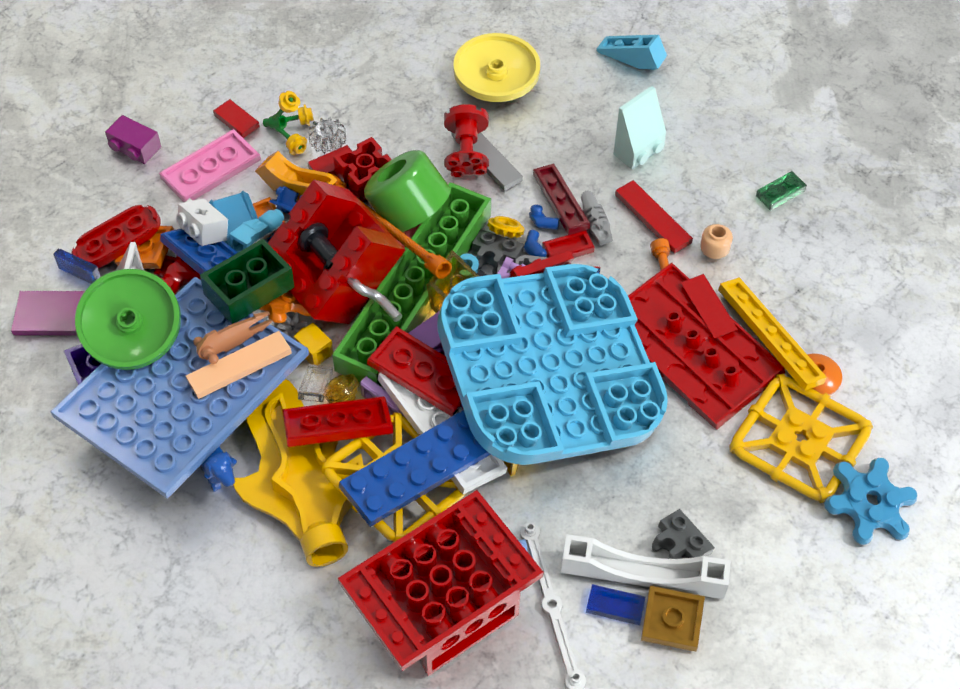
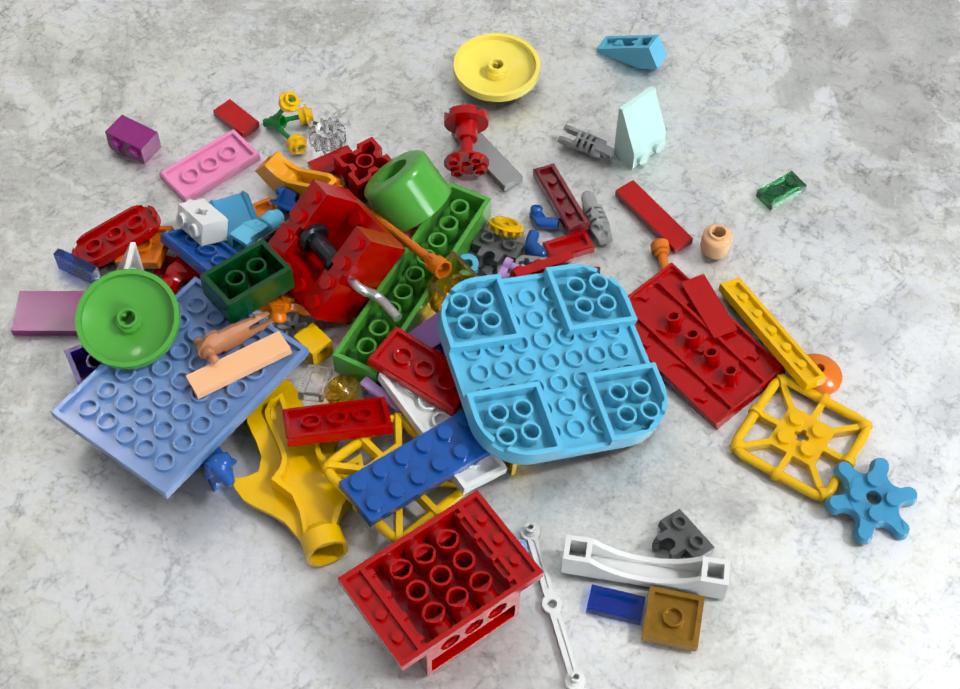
(587, 143): none -> light grey hinge

